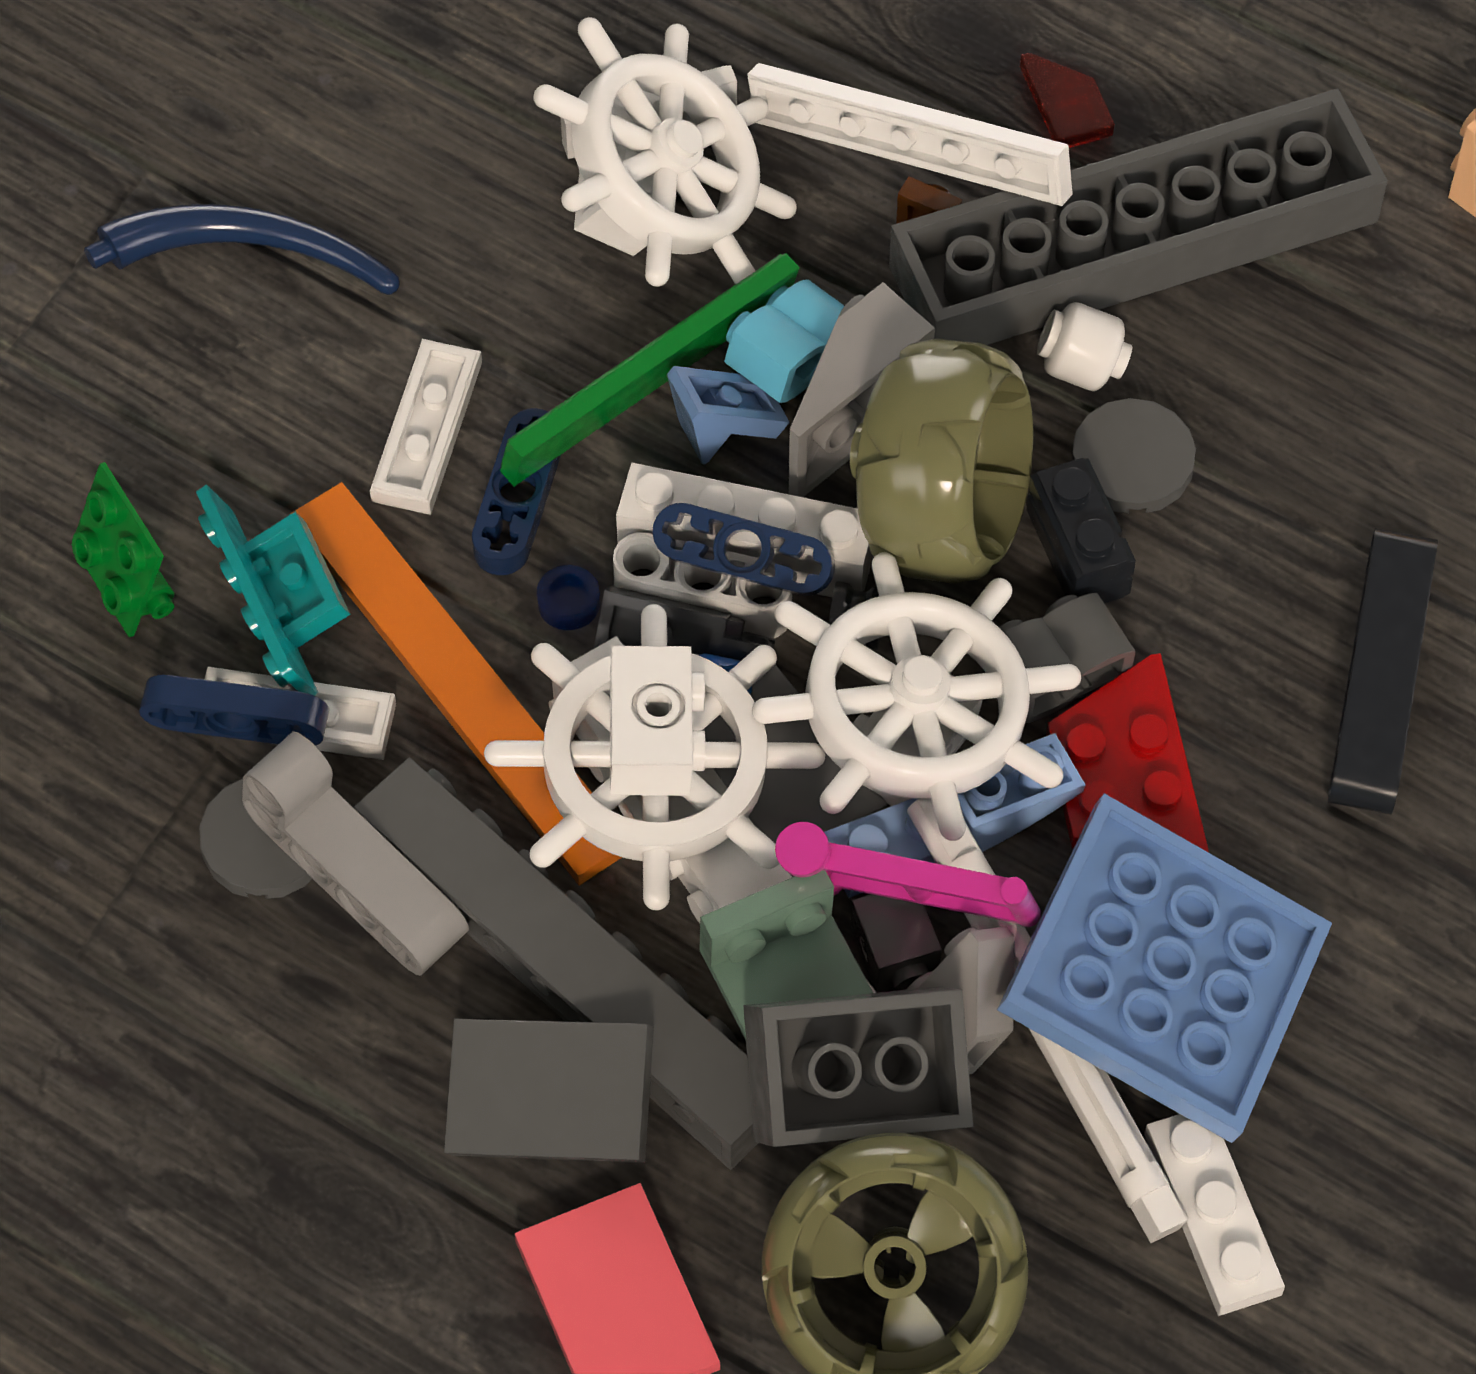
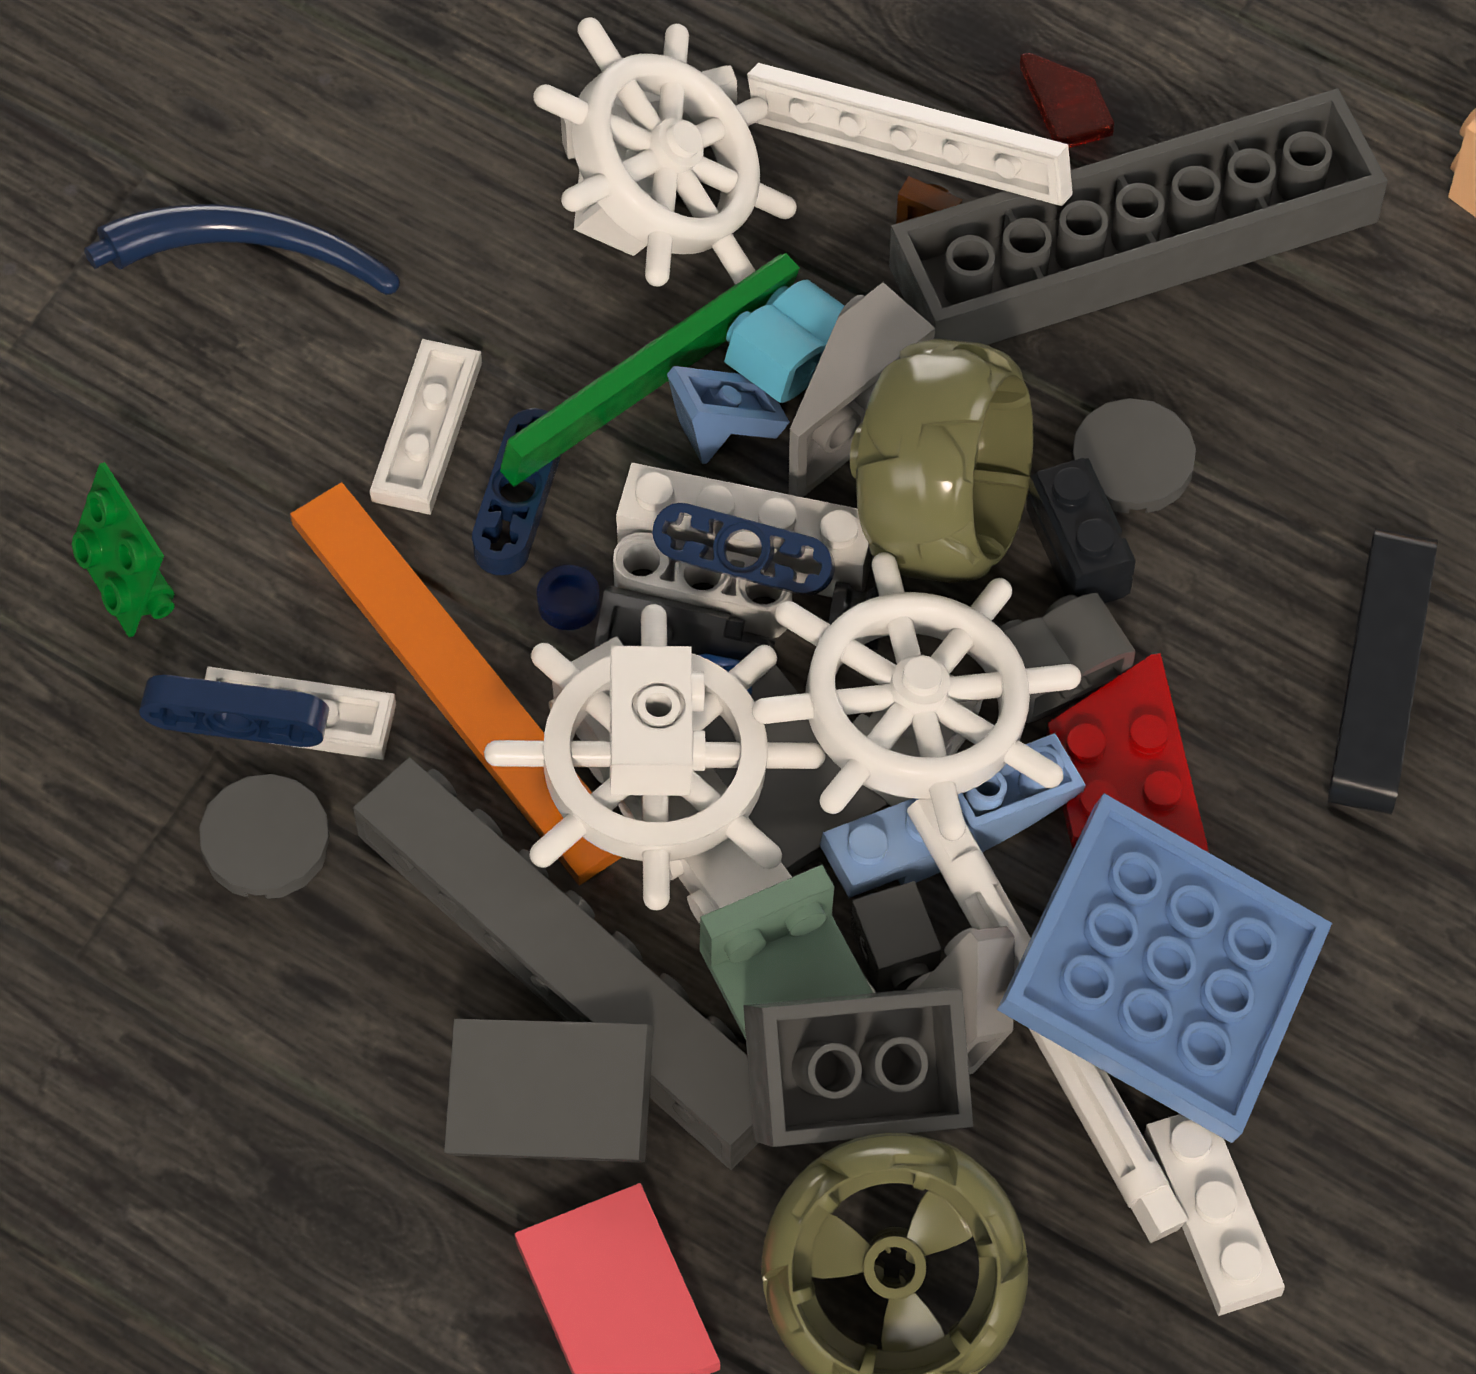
(283, 583): teal bracket -> none
(343, 853): light grey beam -> none
(806, 851): dark pink piece -> none
(1084, 346): white head -> none

